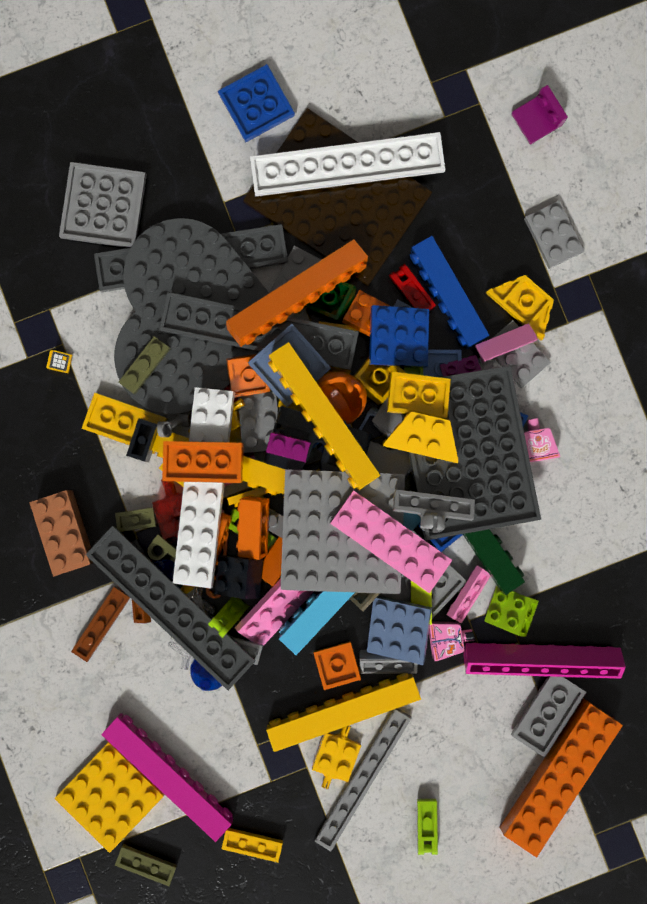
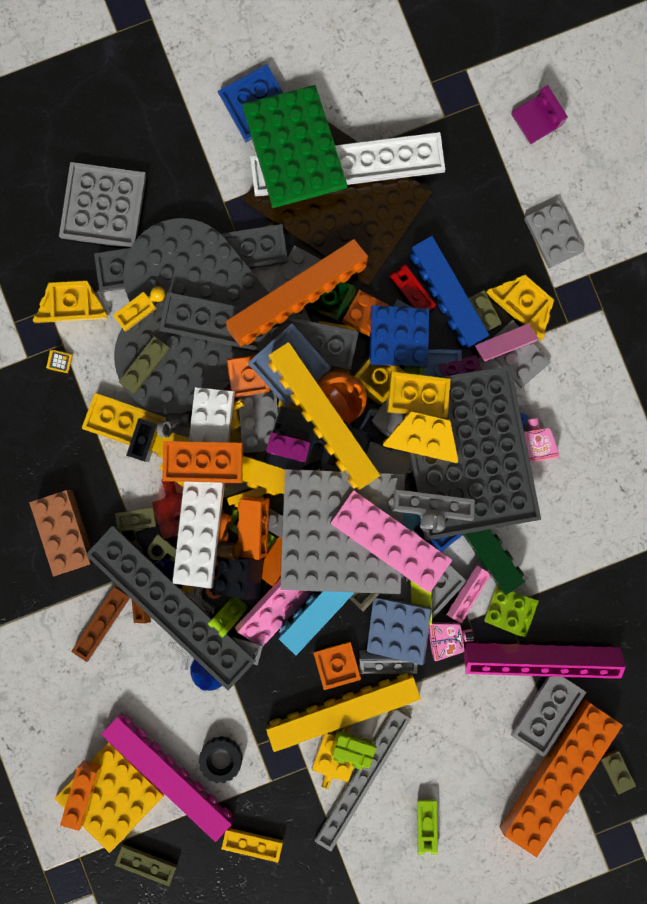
(69, 303): none -> yellow wing
(80, 795): none -> orange brick
(139, 308): none -> yellow plate
(213, 773): none -> black tyre
(229, 550): none -> dark brown piece
(294, 146): none -> green plate
(353, 750): none -> lime brick
(485, 310): none -> olive plate
(617, 771): none -> olive plate

